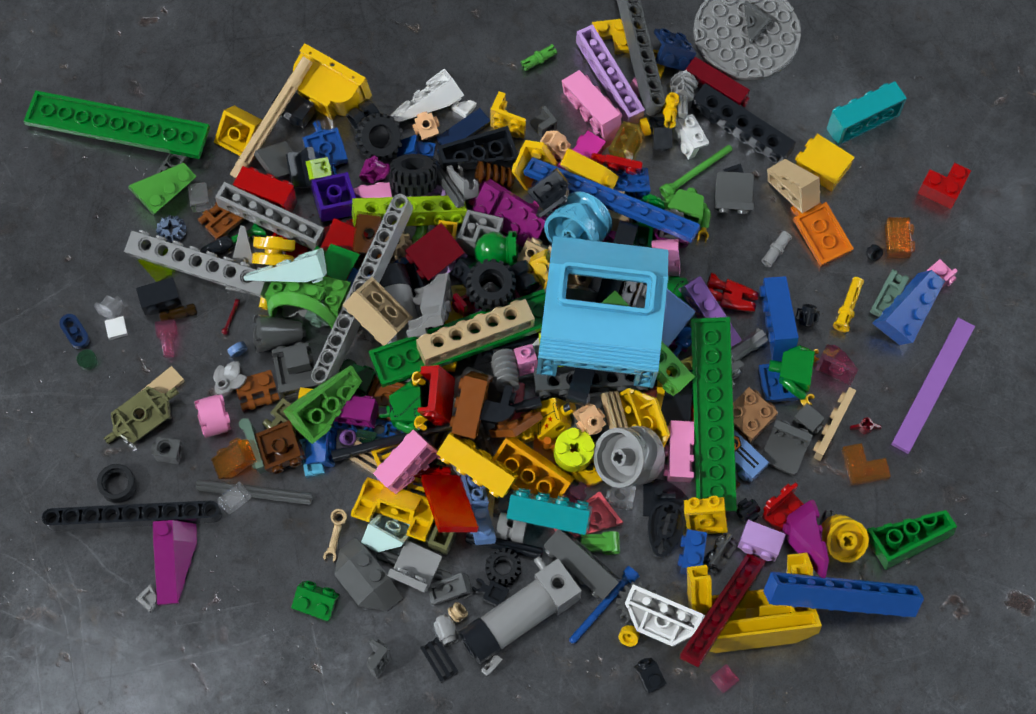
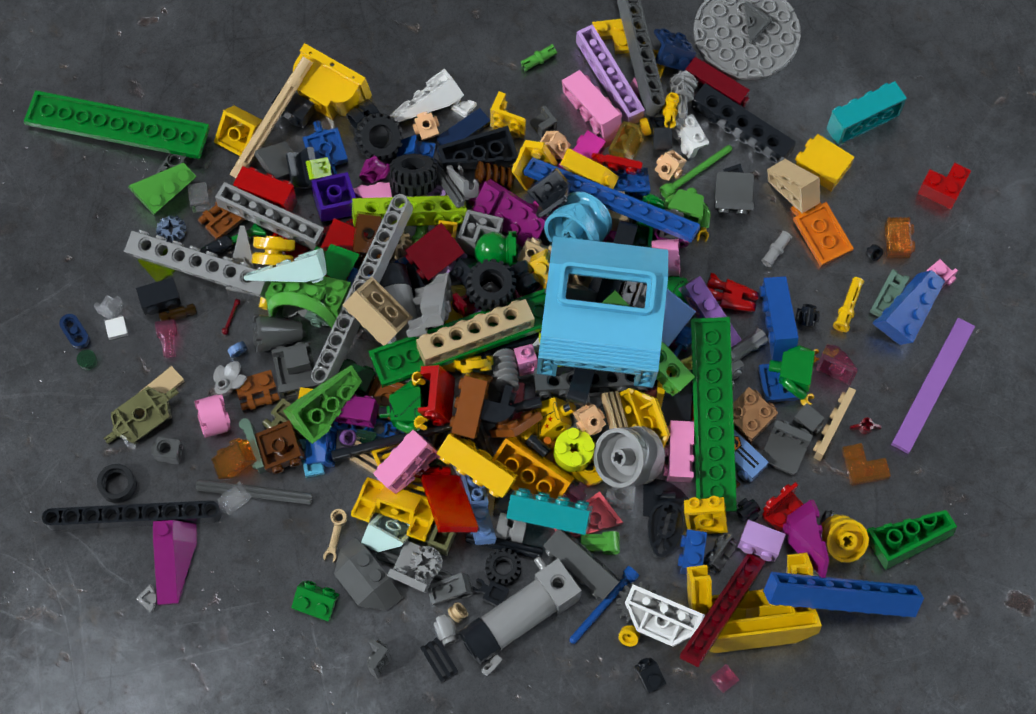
(435, 564): none -> light grey gear
(468, 364): none -> yellow plate
(539, 446): none -> black pin
(670, 165): none -> light nougat brick

